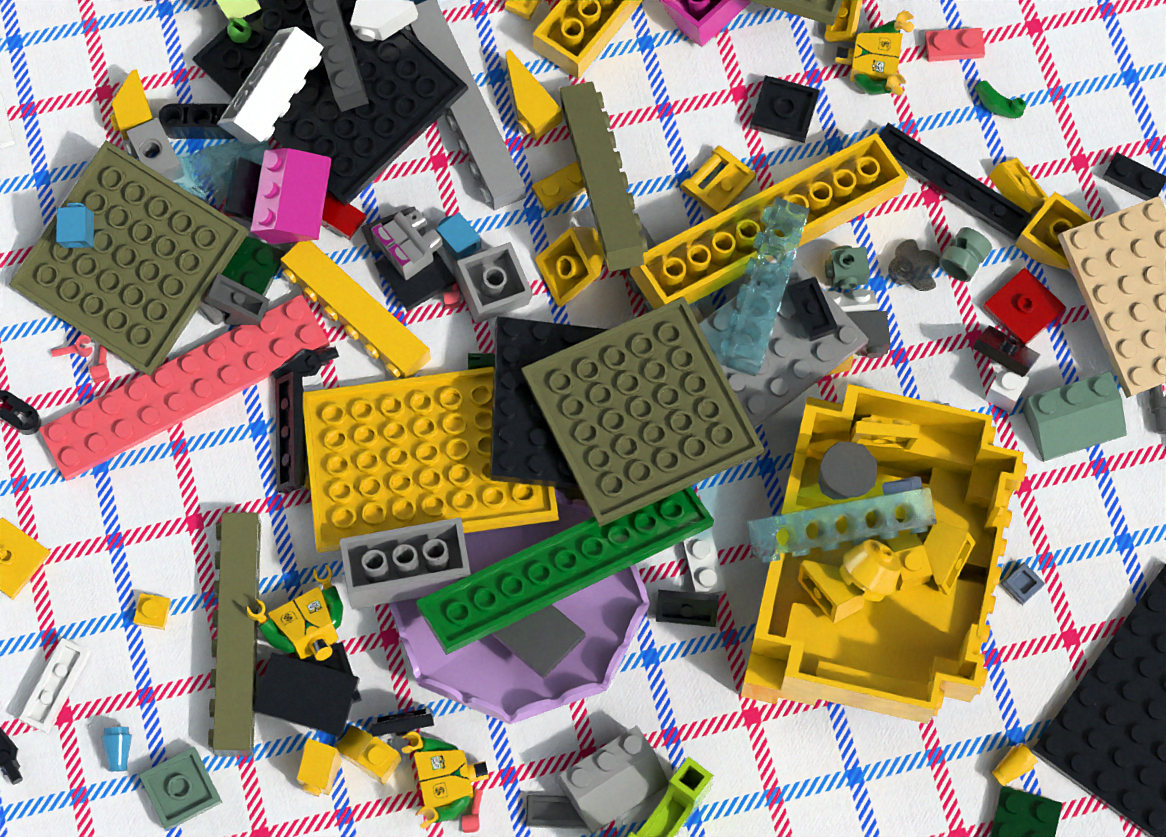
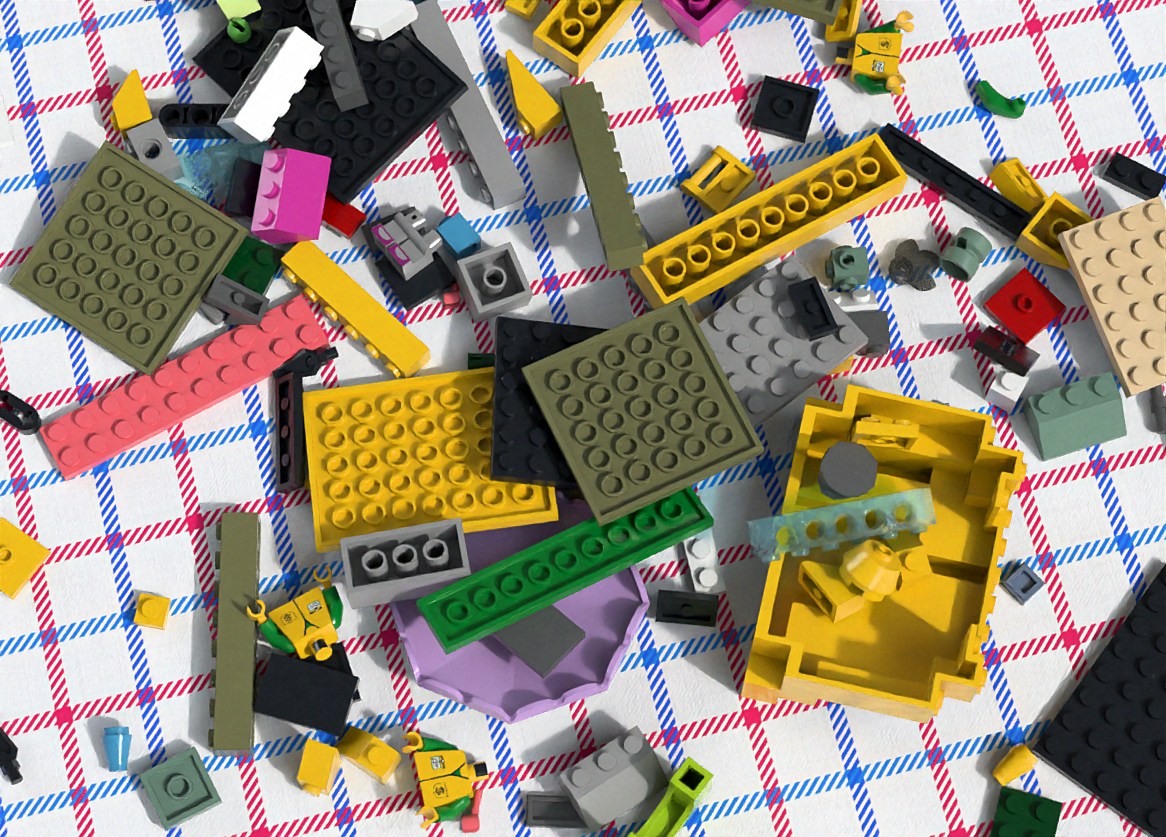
(54, 685): white plate -> none
(75, 226): dark azure brick -> none
(84, 339): coral hand -> none
(100, 372): coral hand -> none
(402, 722): black plate -> none
(559, 187): yellow plate -> none
(571, 263): yellow slope -> none
(791, 221): clear light blue brick -> none
(902, 485): sand blue tile -> none
(947, 553): yellow slope -> none
(954, 44): coral plate -> none

